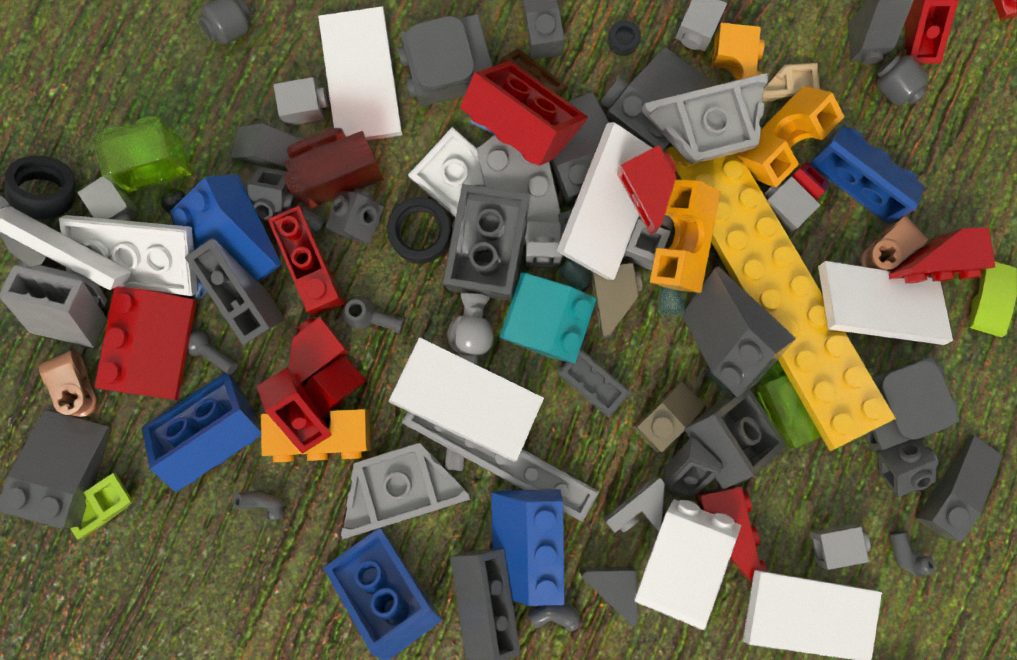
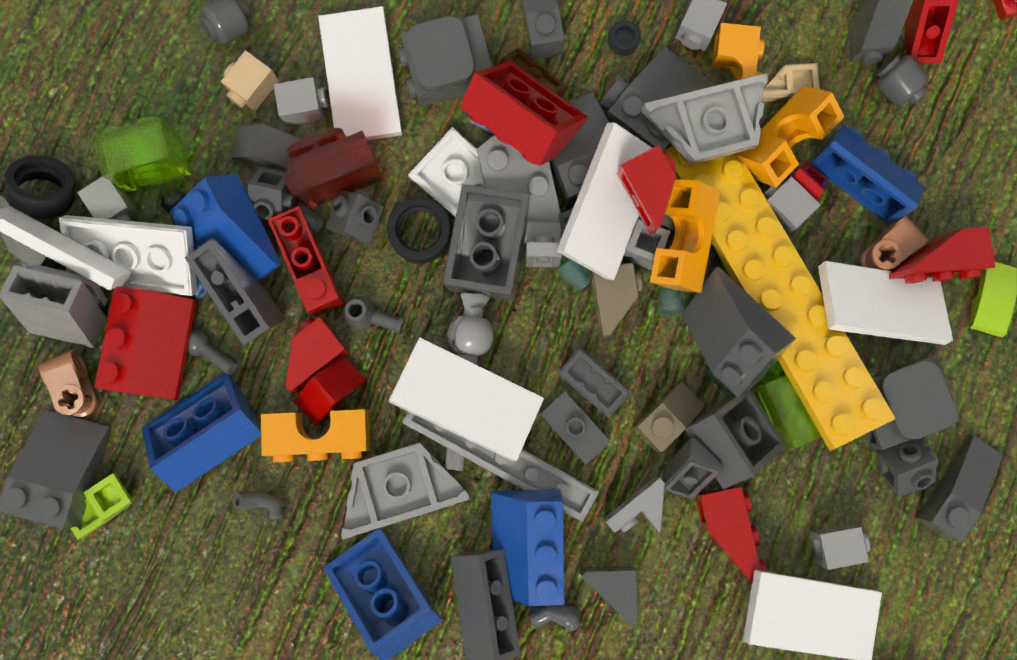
(248, 81): none -> tan brick
(293, 410): red slope -> none
(548, 318): teal slope -> none
(575, 428): none -> dark grey plate
(688, 563): white slope -> none
(909, 559): dark grey arm -> none

